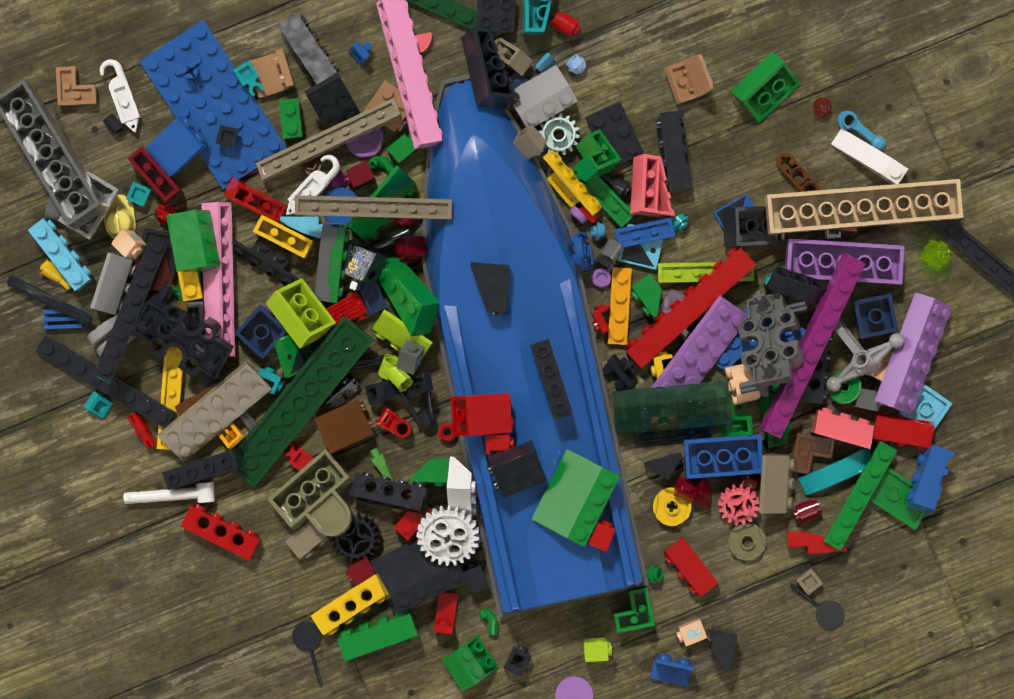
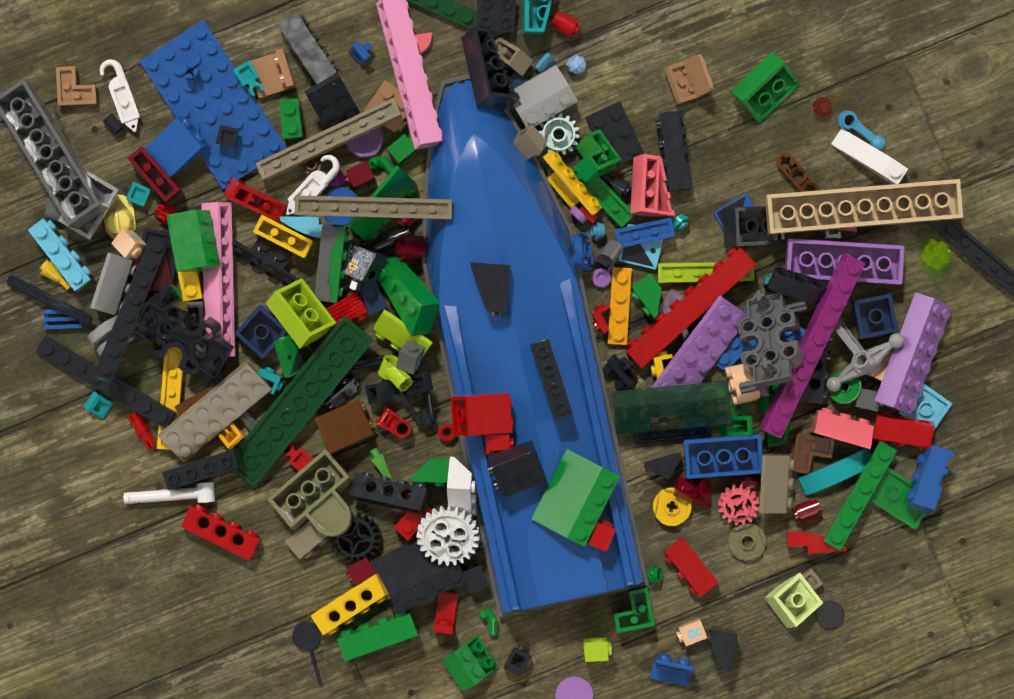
(793, 600): none -> yellowish green slope

